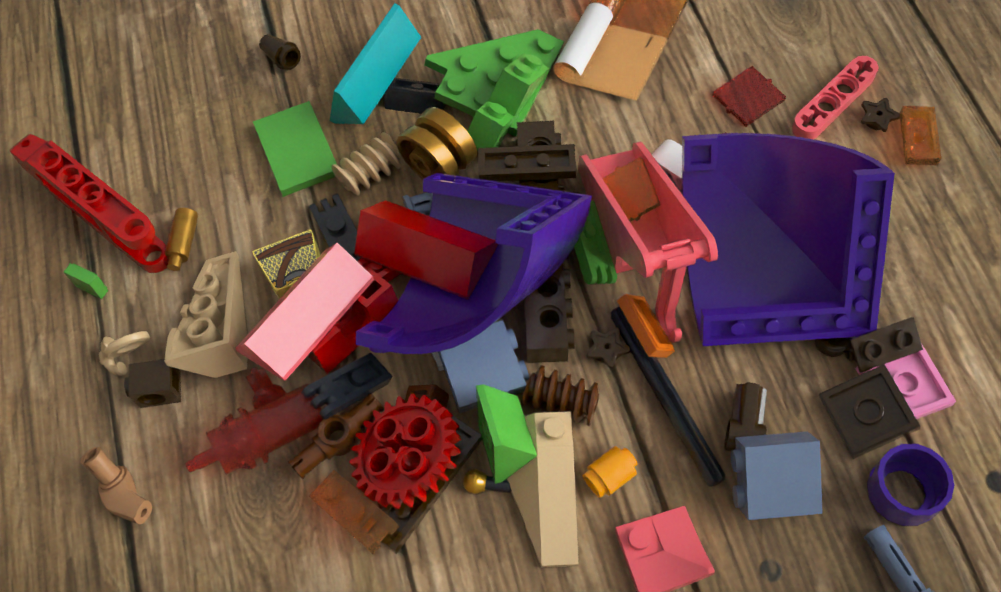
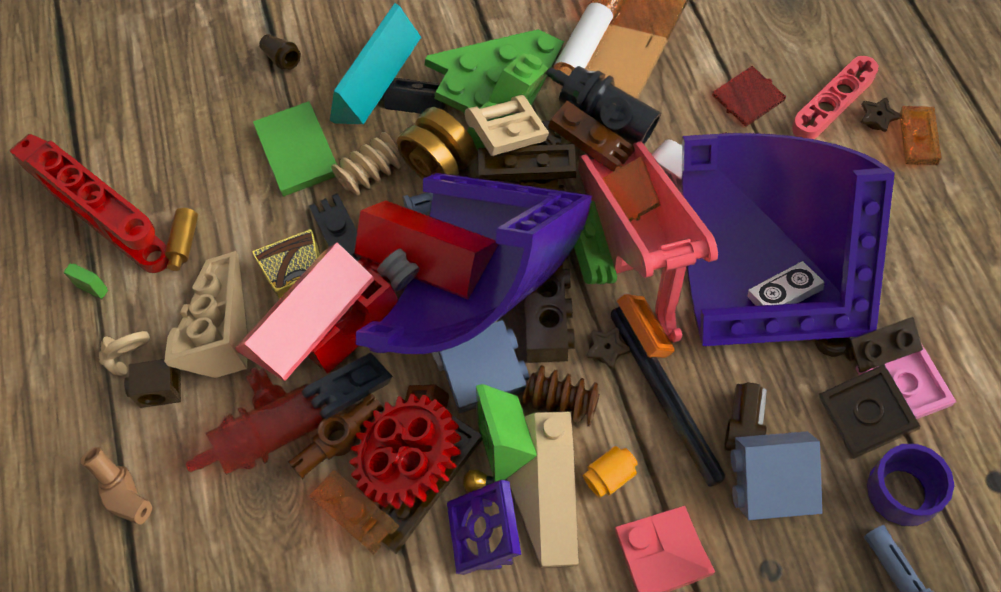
(398, 269): none -> dark grey wheel
(476, 500): none -> dark purple piece
(508, 132): none -> tan plate
(591, 136): none -> reddish brown hinge
(607, 103): none -> black piece
(787, 287): none -> tile

